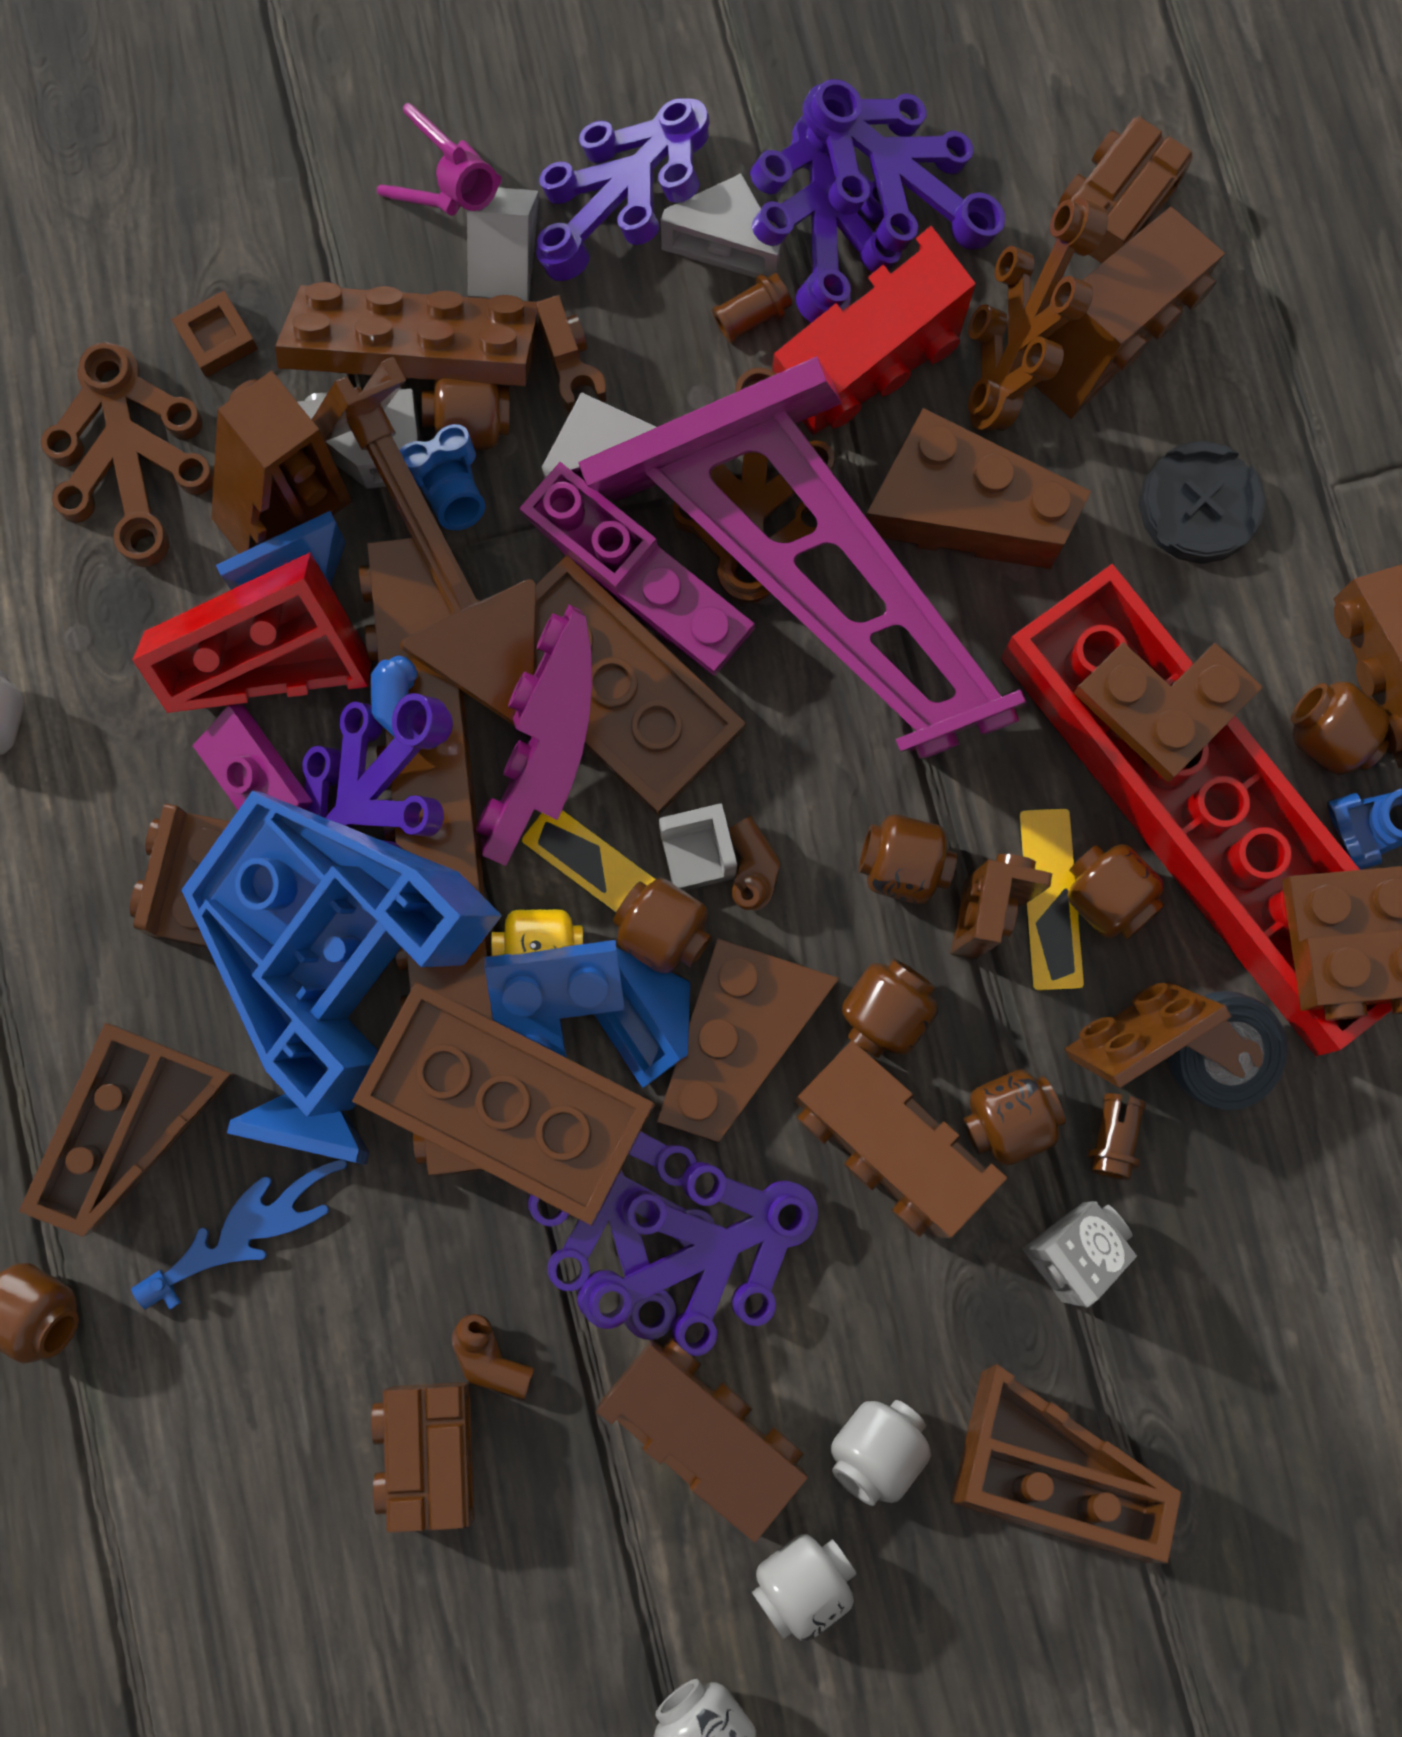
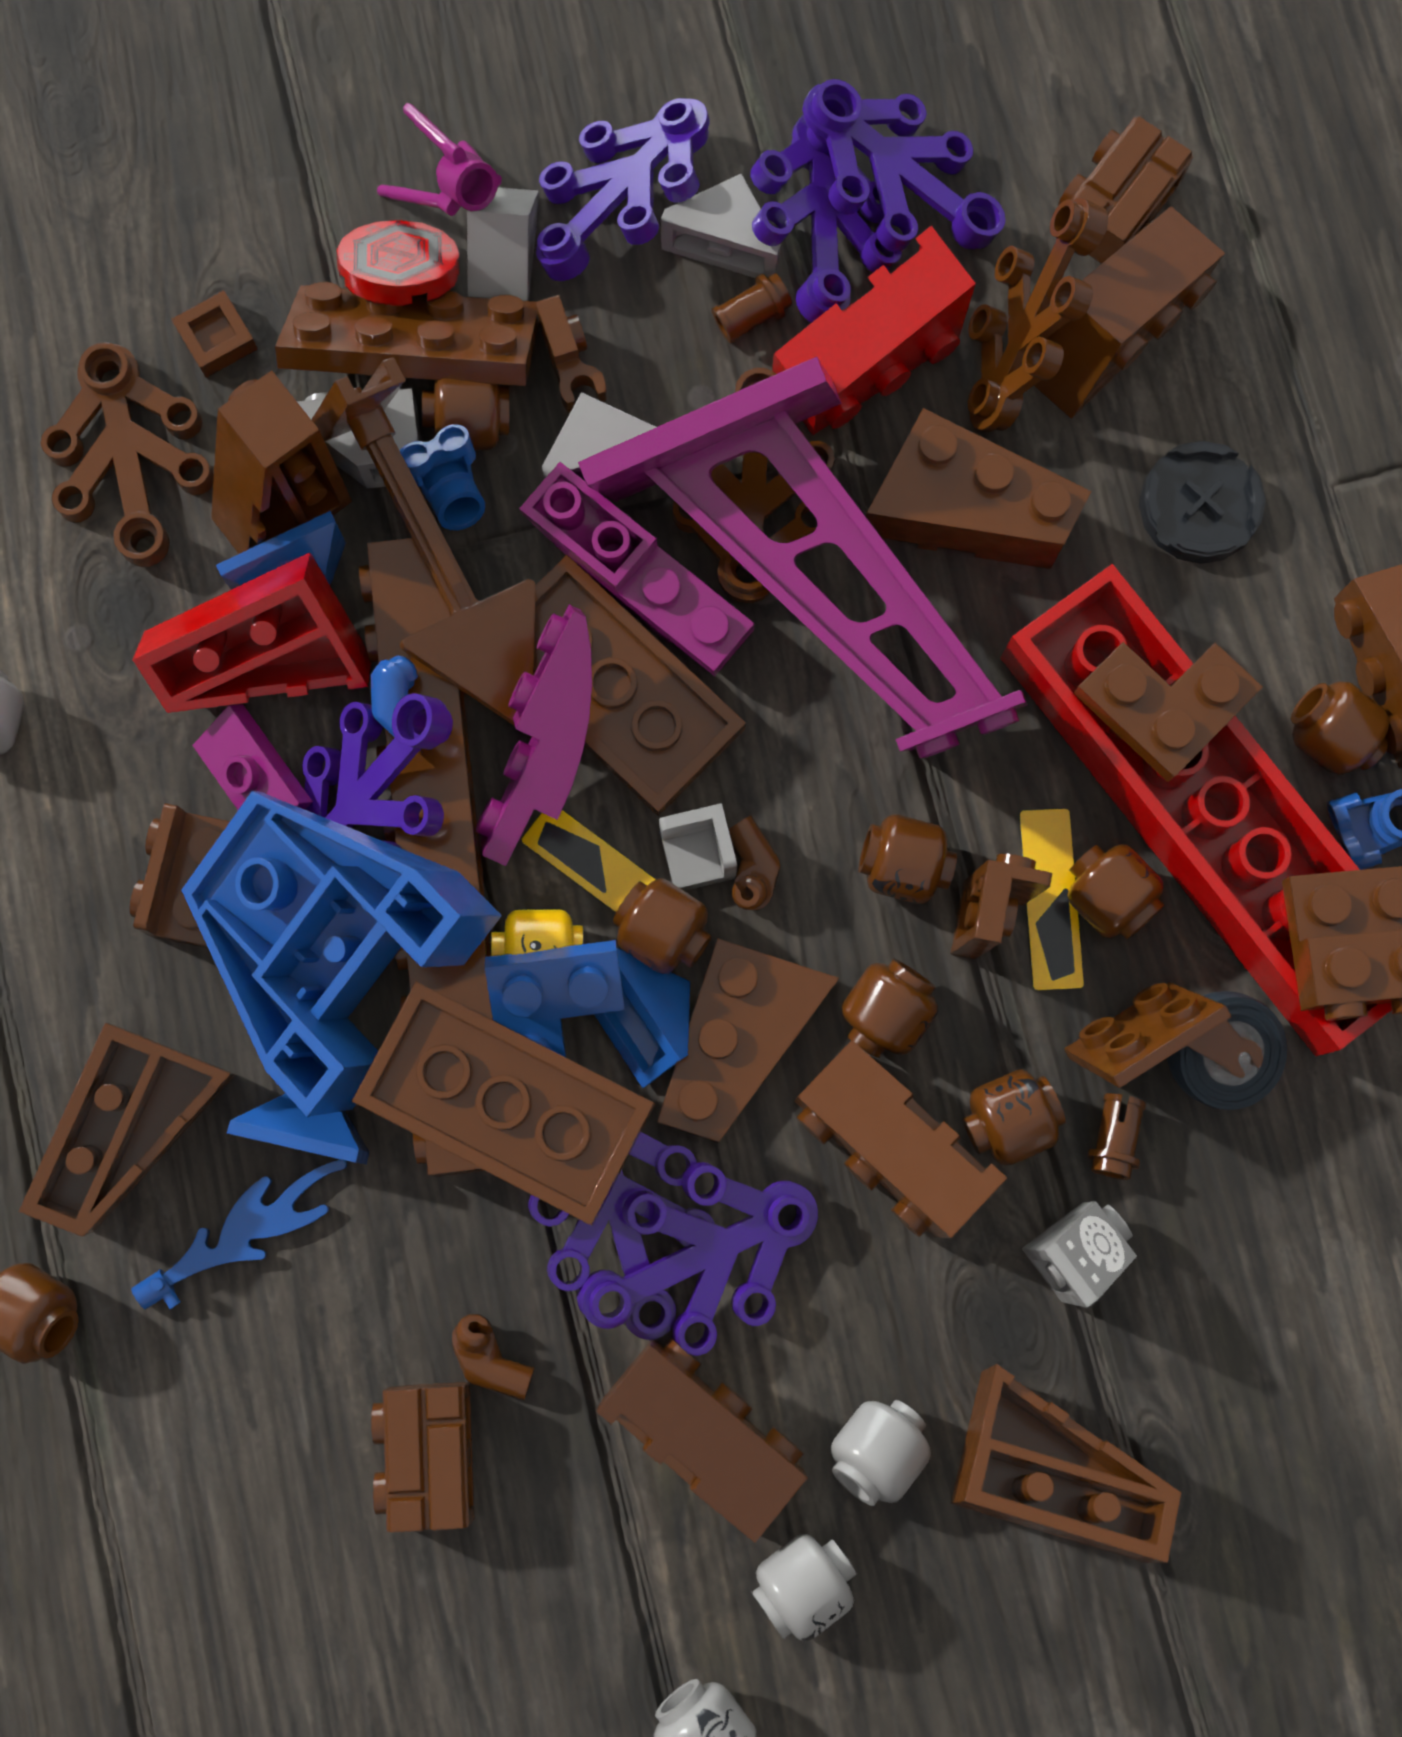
(398, 260): none -> tile

